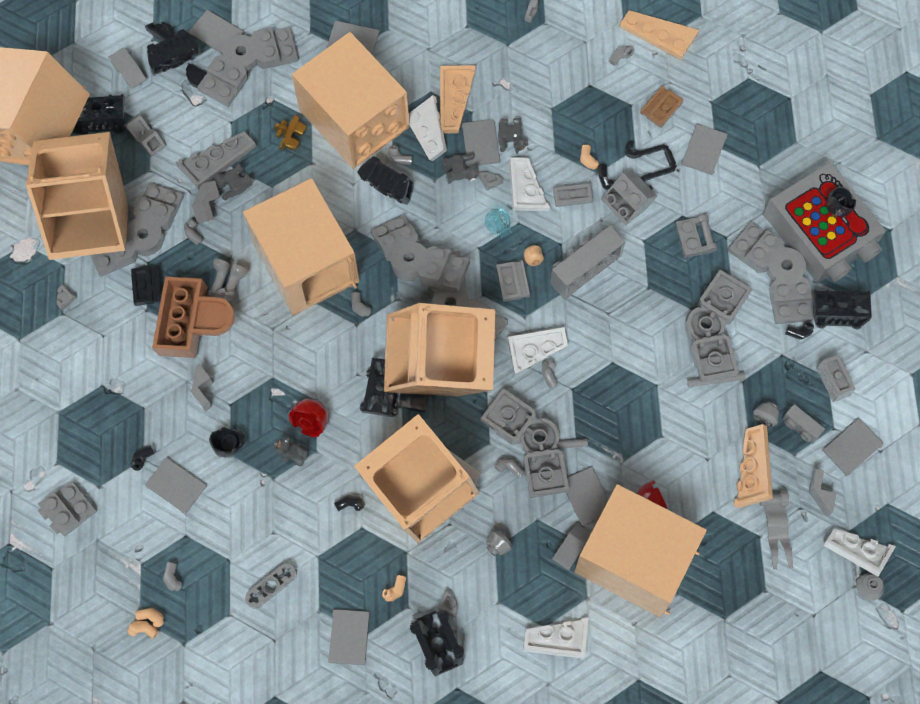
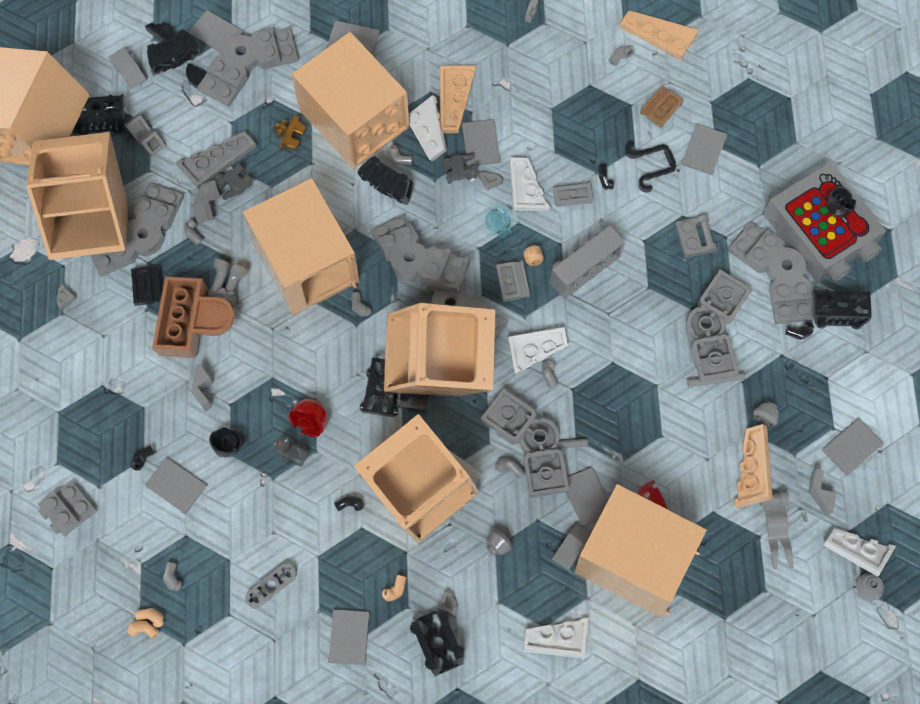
(511, 134): dark grey animal -> none
(586, 159): light nougat arm -> none
(628, 197): light grey slope -> none
(803, 424): light grey piece -> none
(835, 378): light grey panel -> none

